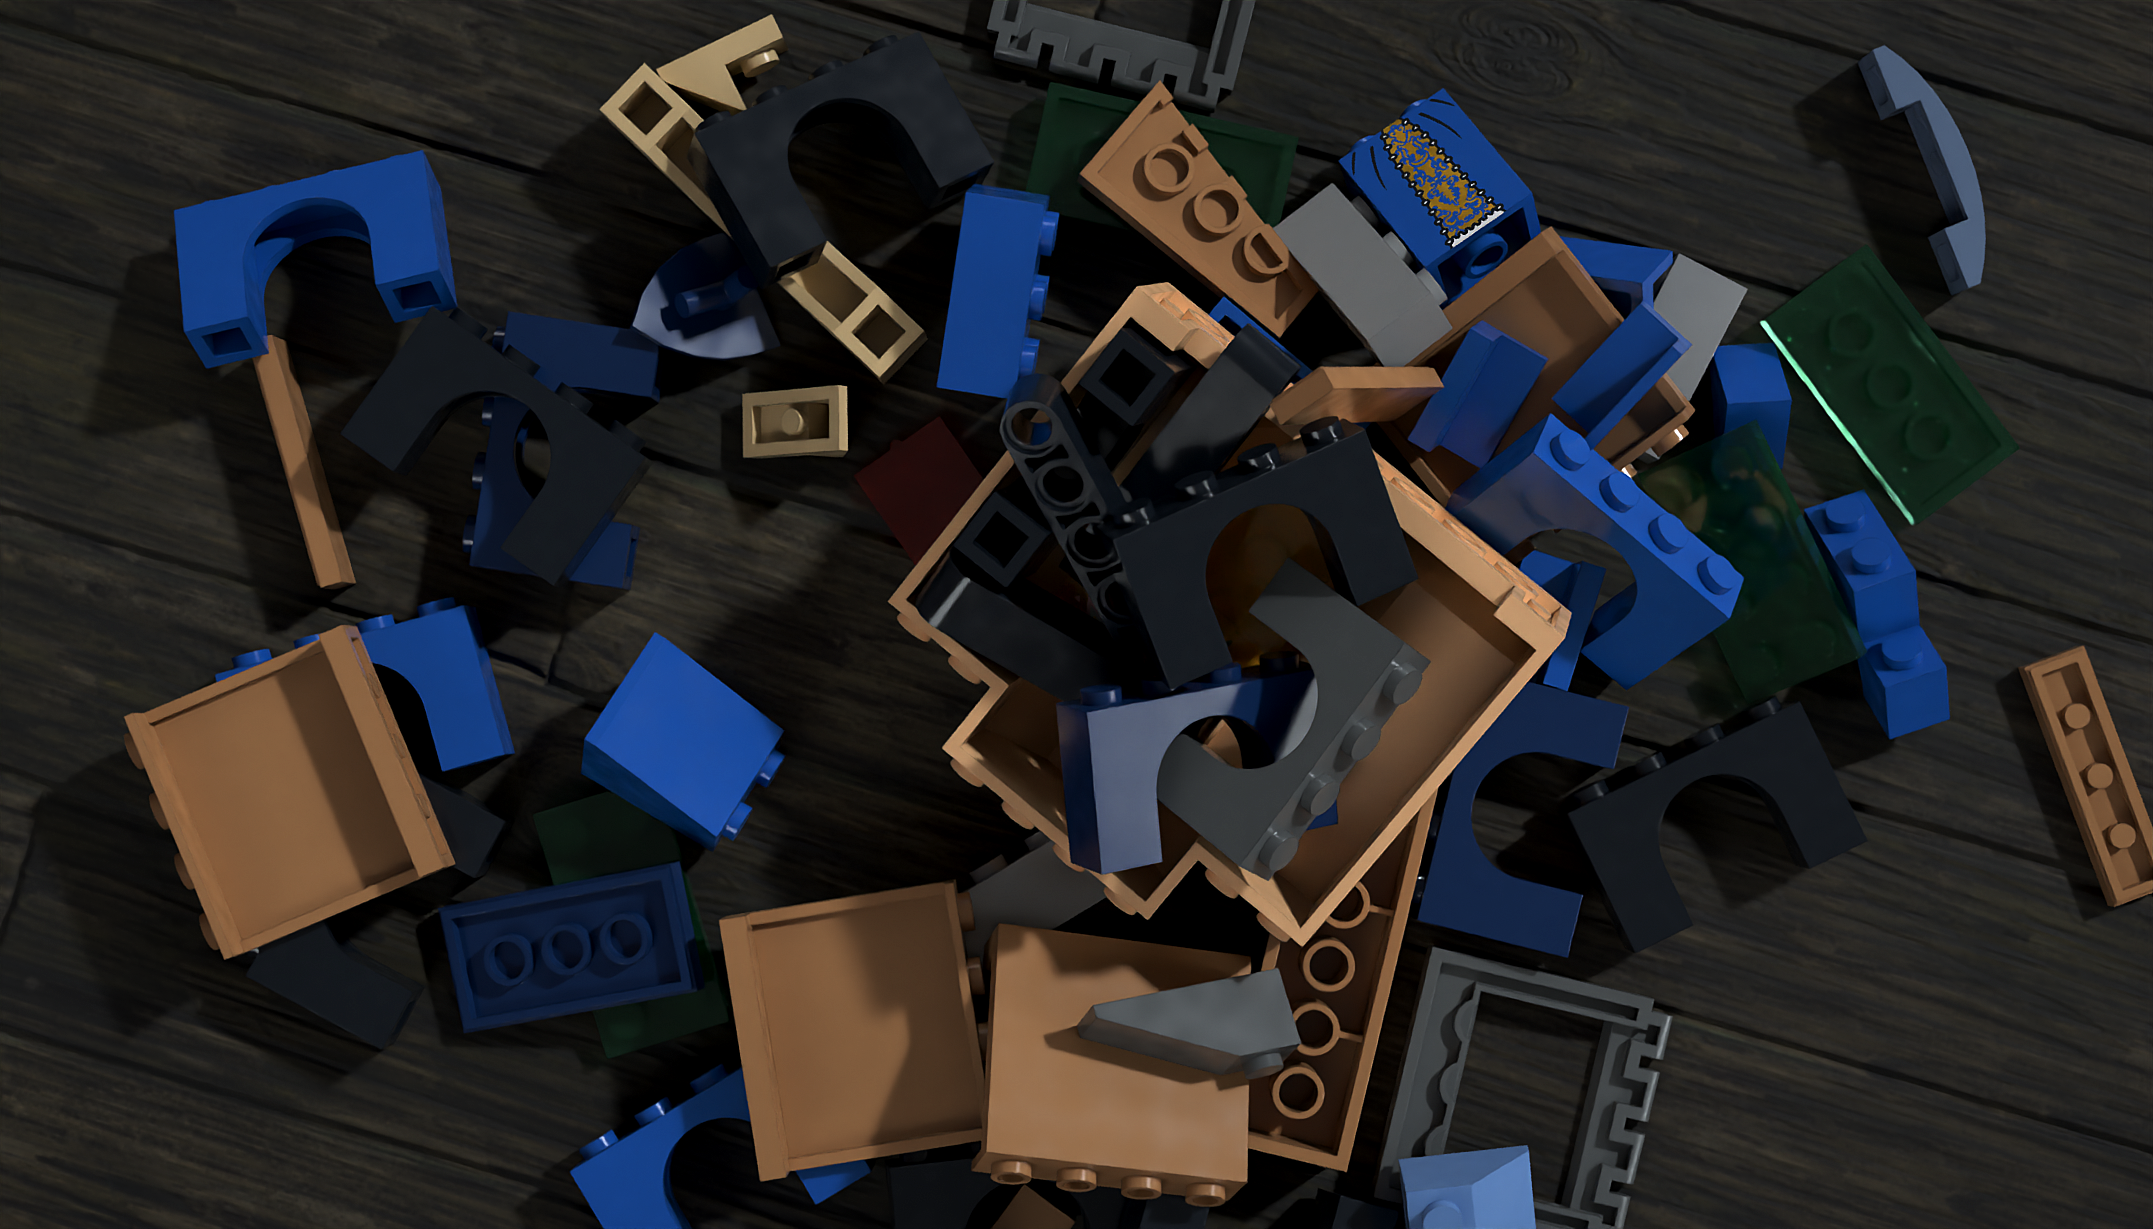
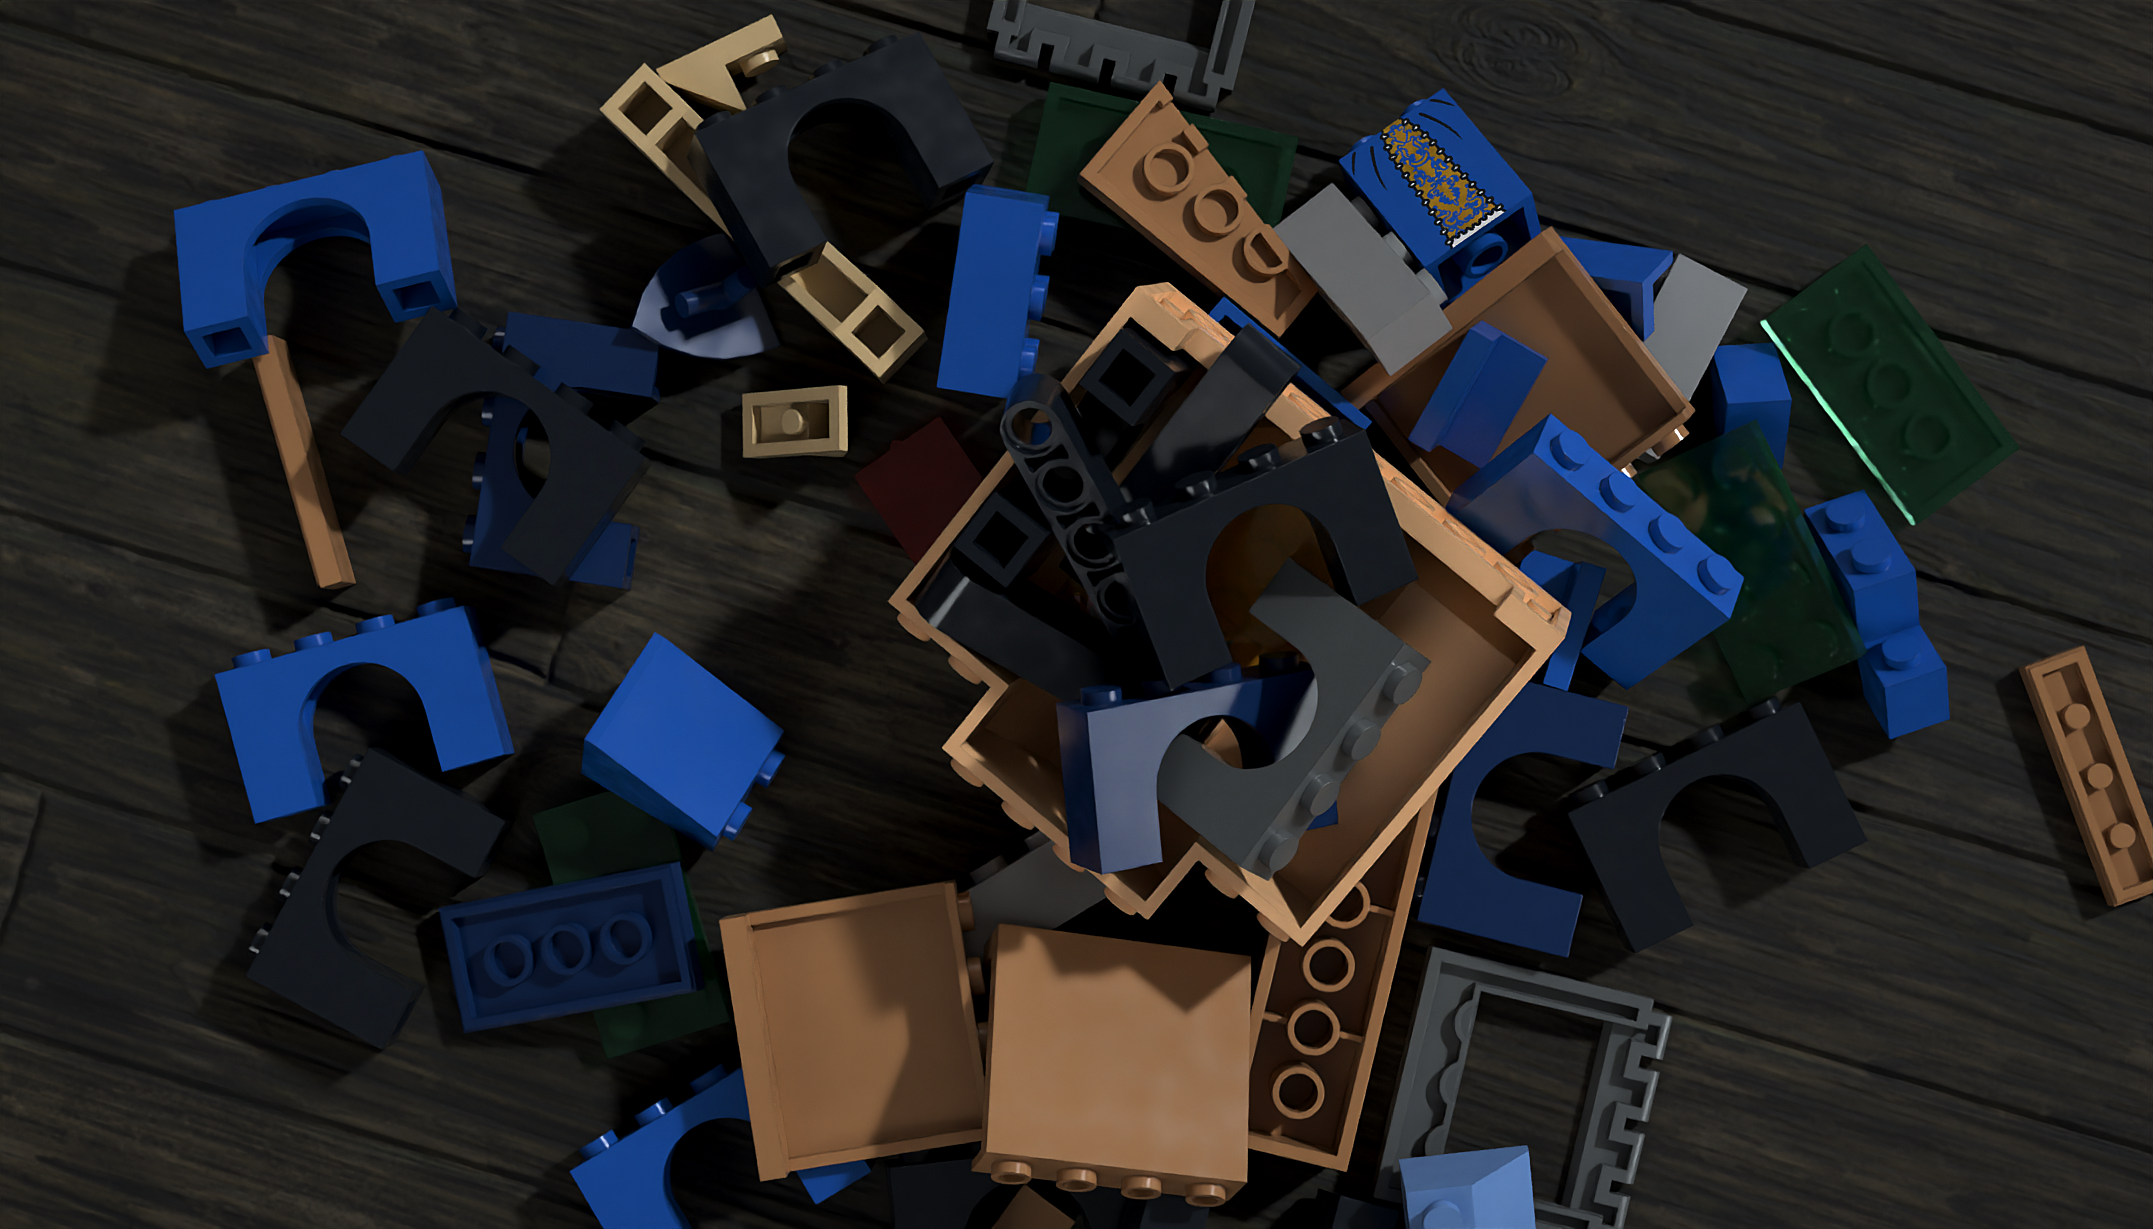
(288, 793): medium nougat panel -> none
(1204, 1026): dark grey slope -> none
(1356, 394): medium nougat tile -> none
(1621, 372): blue panel -> none
(1899, 89): sand blue slope -> none

